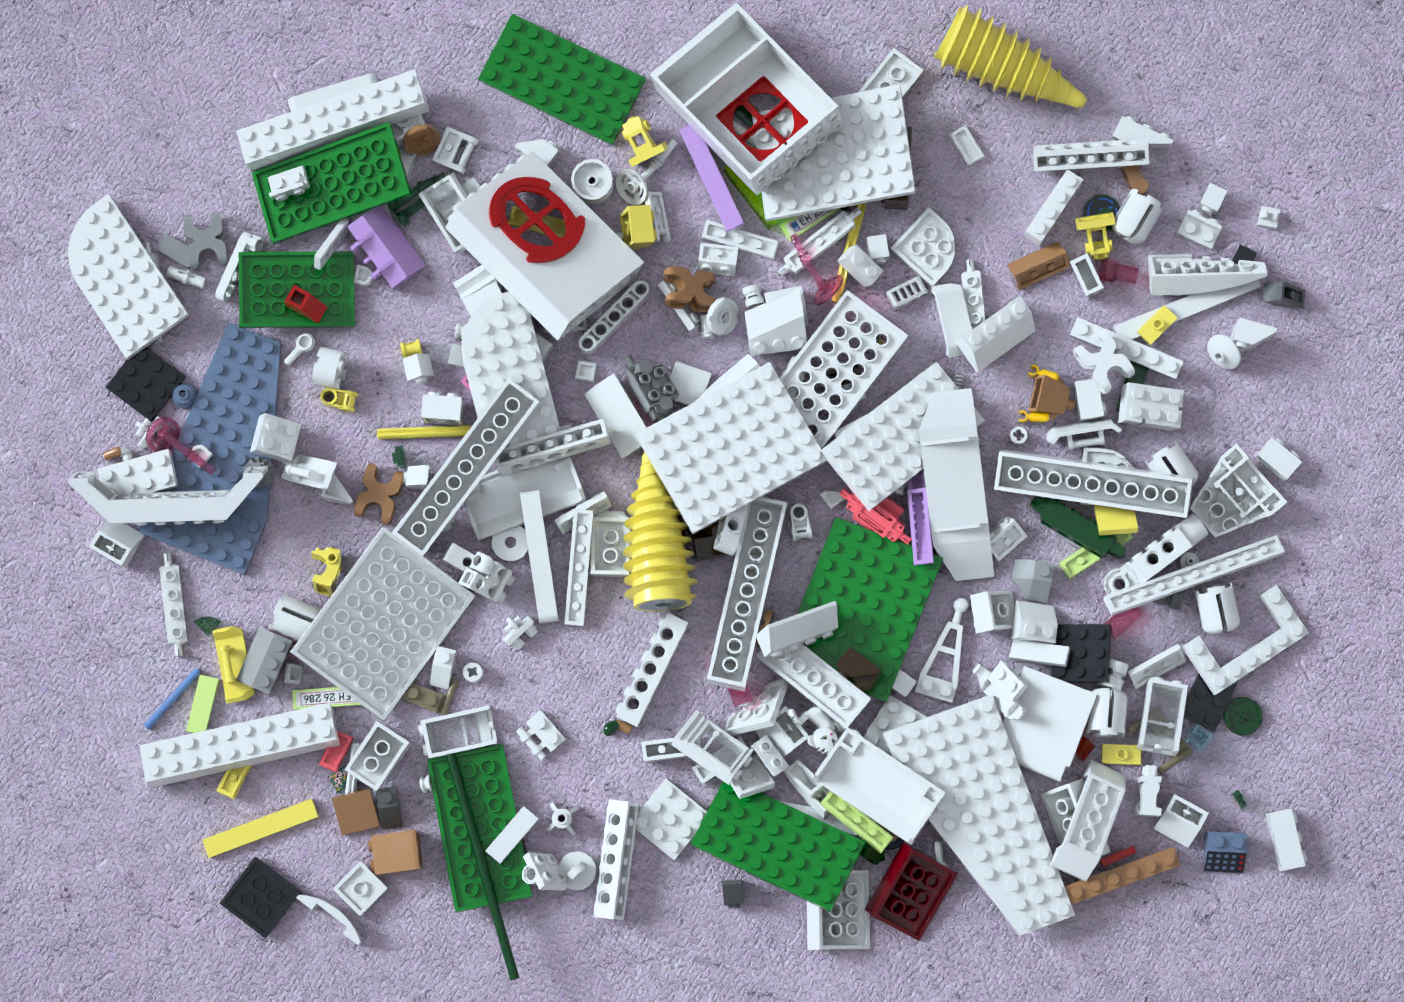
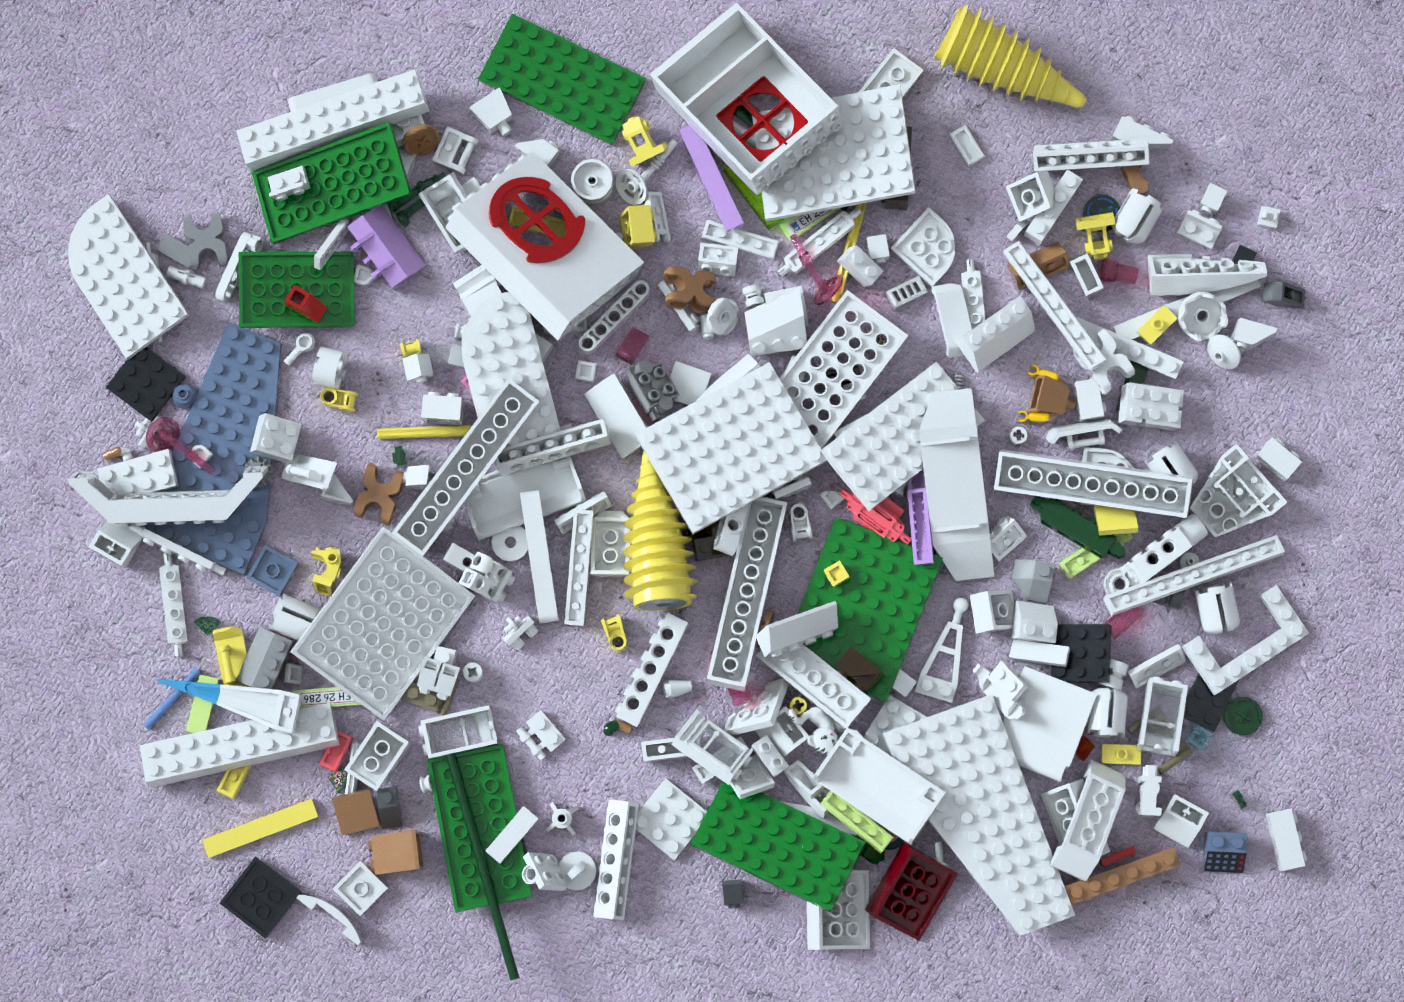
(183, 554): none -> white plate
(267, 706): none -> white plate
(272, 570): none -> sand blue tile
(430, 681): none -> white hips
(493, 112): none -> white torso
(614, 629): none -> light yellow piece
(632, 346): none -> clear pink tile
(675, 688): none -> white cone
(795, 486): none -> white bracket
(801, 701): none -> light yellow bush
(836, 573): none -> light yellow plate
(1018, 228): none -> white tile
(1031, 194): none -> white slope
(1054, 306): none -> white tile
(1212, 323): none -> white plate

